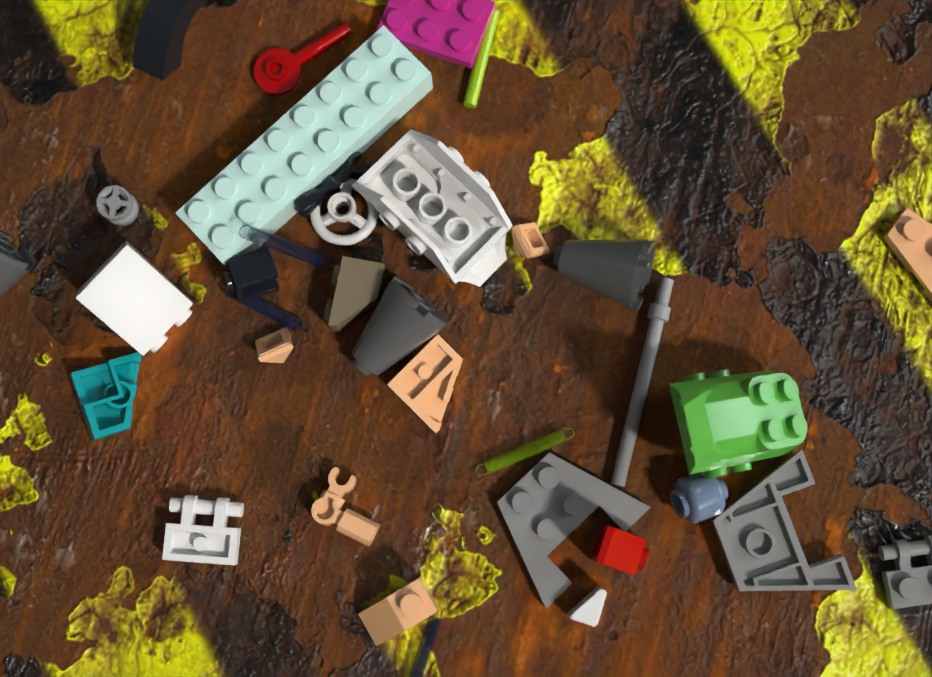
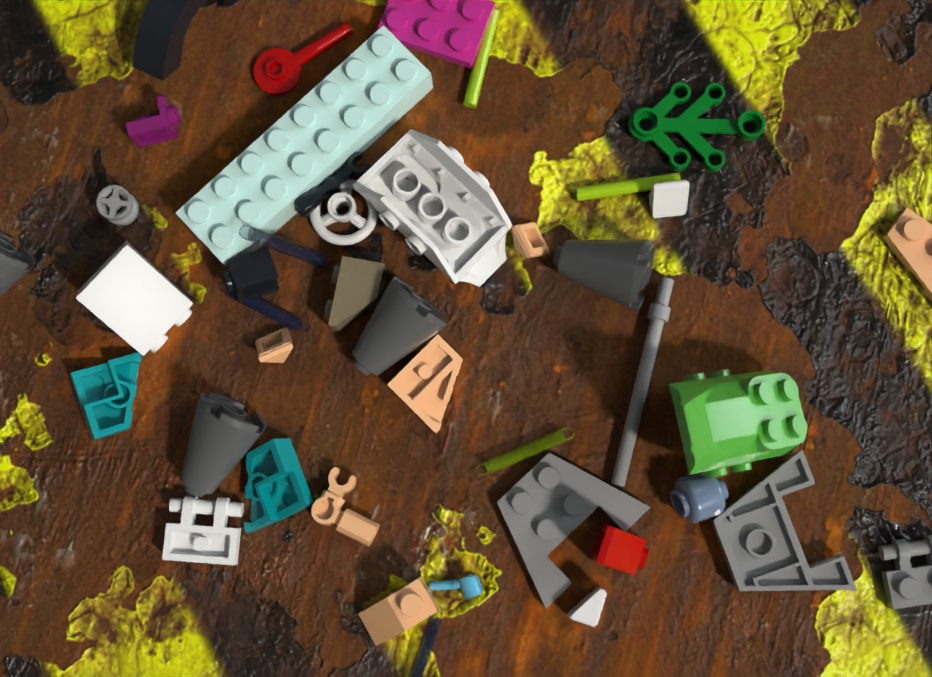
(153, 129): none -> magenta bracket
(217, 442): none -> dark grey cone
(274, 484): none -> teal slope
(469, 585): none -> medium azure hand
(623, 187): none -> lime bar
(669, 199): none -> white slope
(690, 125): none -> green plant

